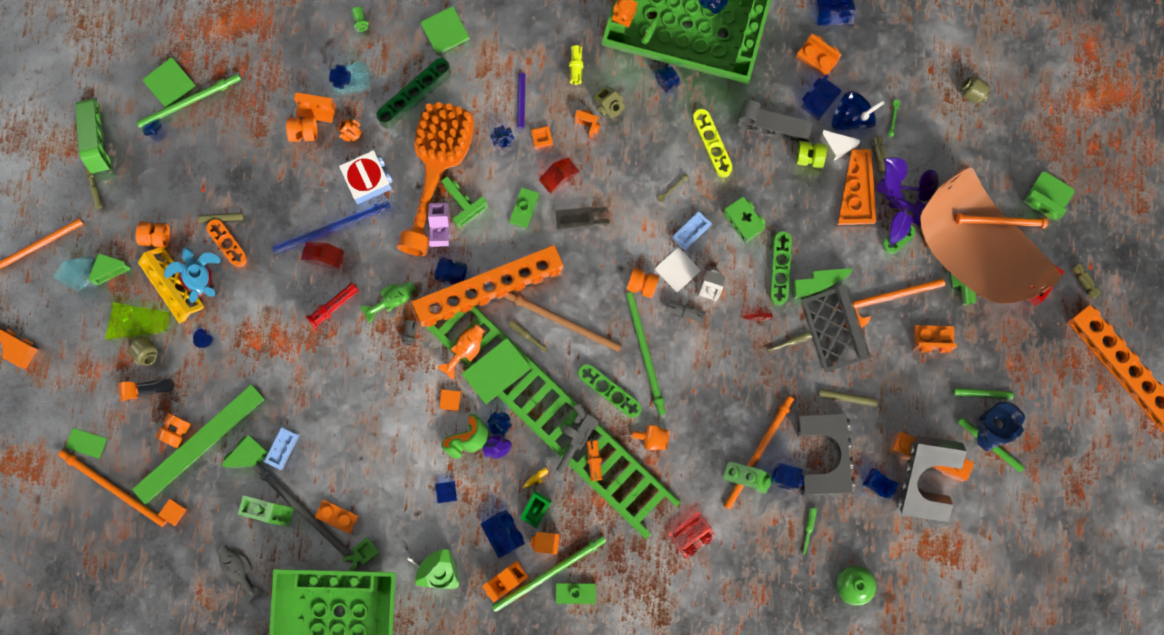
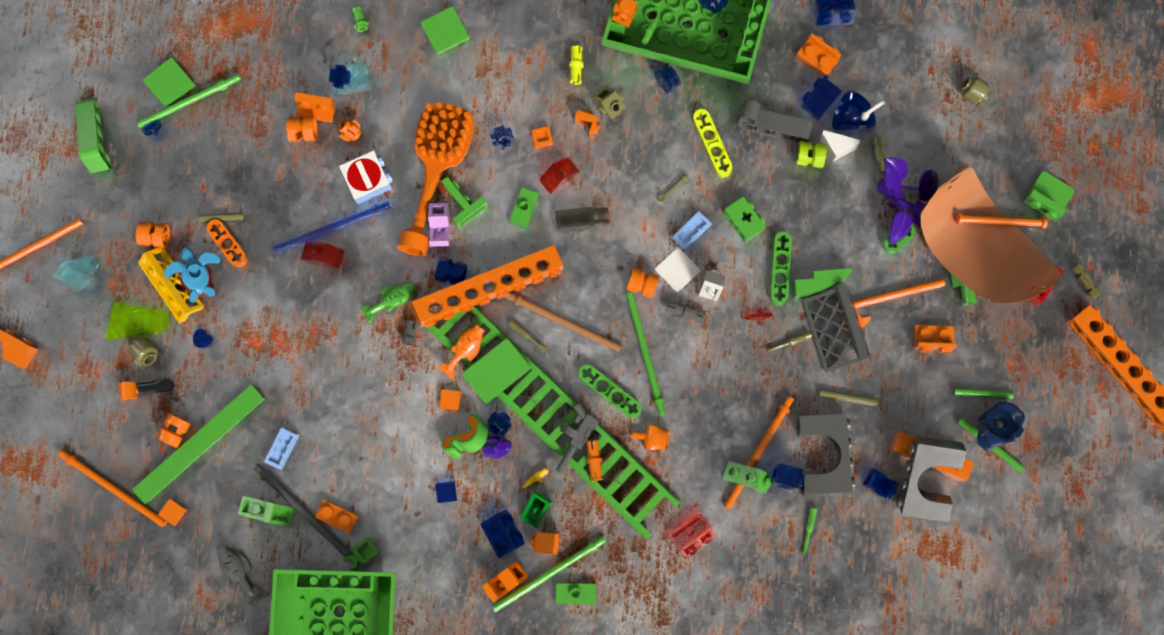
(86, 443): bright green sticker -> none
(93, 190): olive piece -> none
(106, 268): bright green slope -> none
(246, 454): bright green slope -> none
(322, 309): red pin -> none
(417, 84): dark green beam -> none
(437, 570): bright green hat -> none
(521, 101): dark purple bar -> none
(856, 585): bright green cylinder -> none
(858, 192): orange wing -> none
(896, 103): bright green hinge -> none

